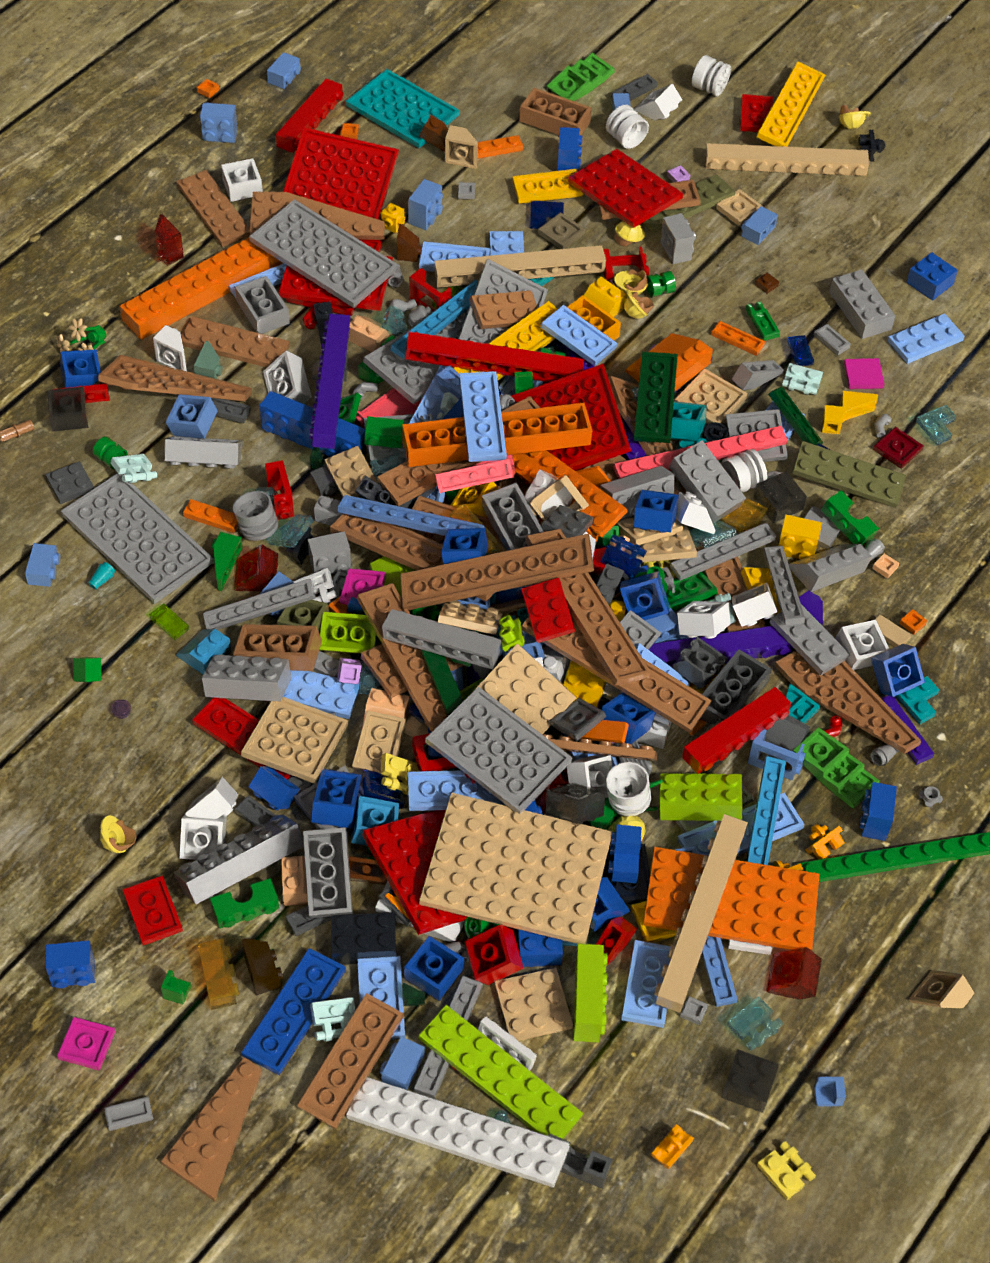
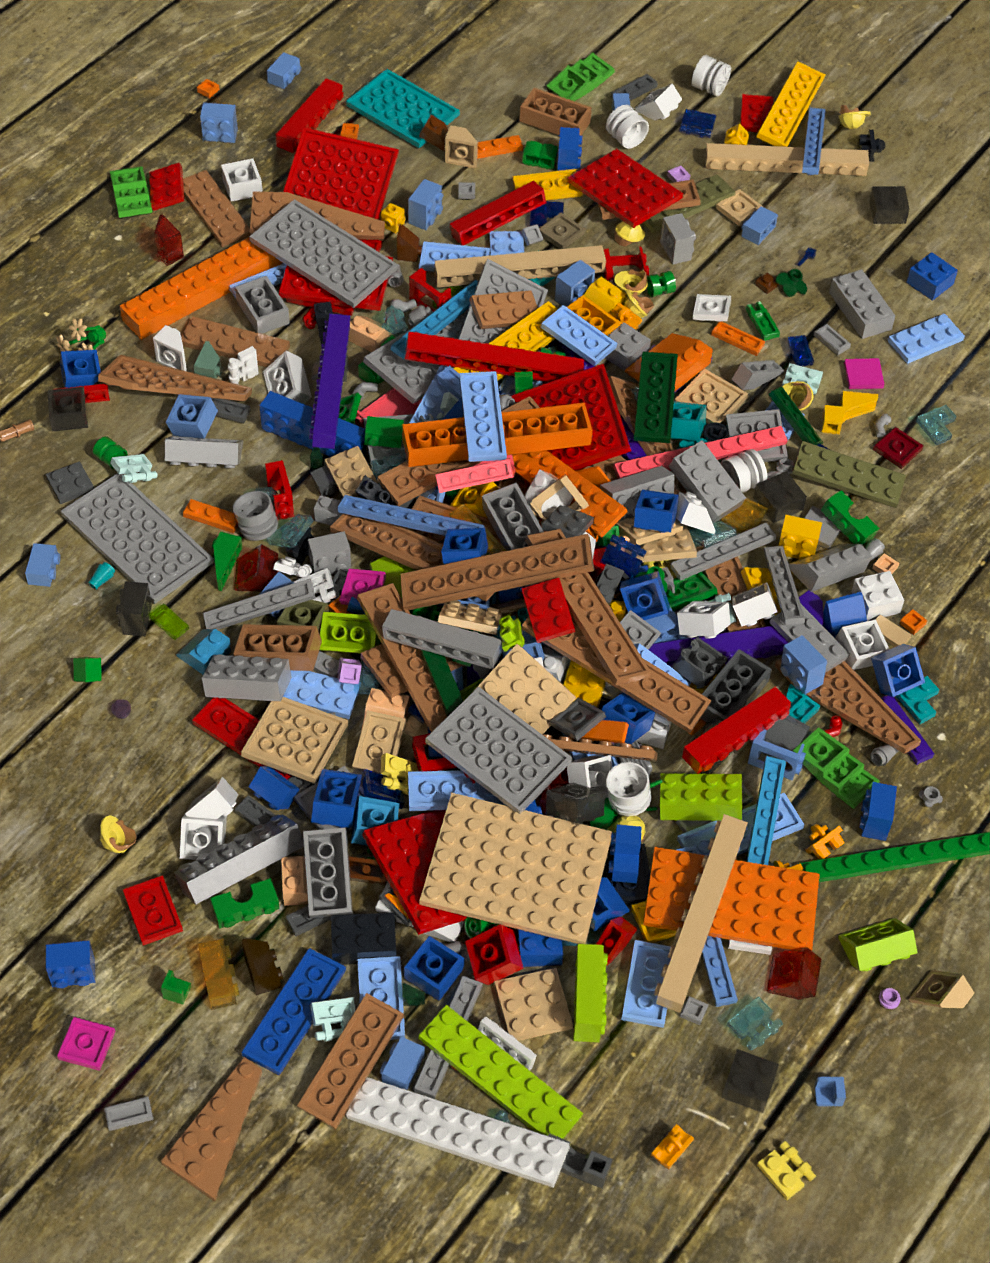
(131, 192): none -> bright green slope
(134, 608): none -> clear smoke brick
(166, 186): none -> red plate
(244, 366): none -> white plate
(290, 567): none -> white plate
(497, 213): none -> red brick
(532, 235): none -> light grey plate
(540, 154): none -> green brick
(573, 283): none -> medium blue brick
(624, 314): none -> light orange hips
(629, 346): none -> light grey brick
(698, 119): none -> clear blue plate
(712, 307): none -> white plate
(736, 135): none -> yellow brick
(785, 465): none -> light grey plate
(792, 282): none -> dark green plate
(800, 394): none -> light yellow piece
(803, 665): none -> medium blue brick
(810, 253): none -> clear blue hand
(813, 141): none -> medium blue plate
(843, 612): none -> slope
(878, 944): none -> lime slope
(879, 595): none -> white brick
(889, 205): none -> clear smoke brick
(889, 998): none -> lavender plate

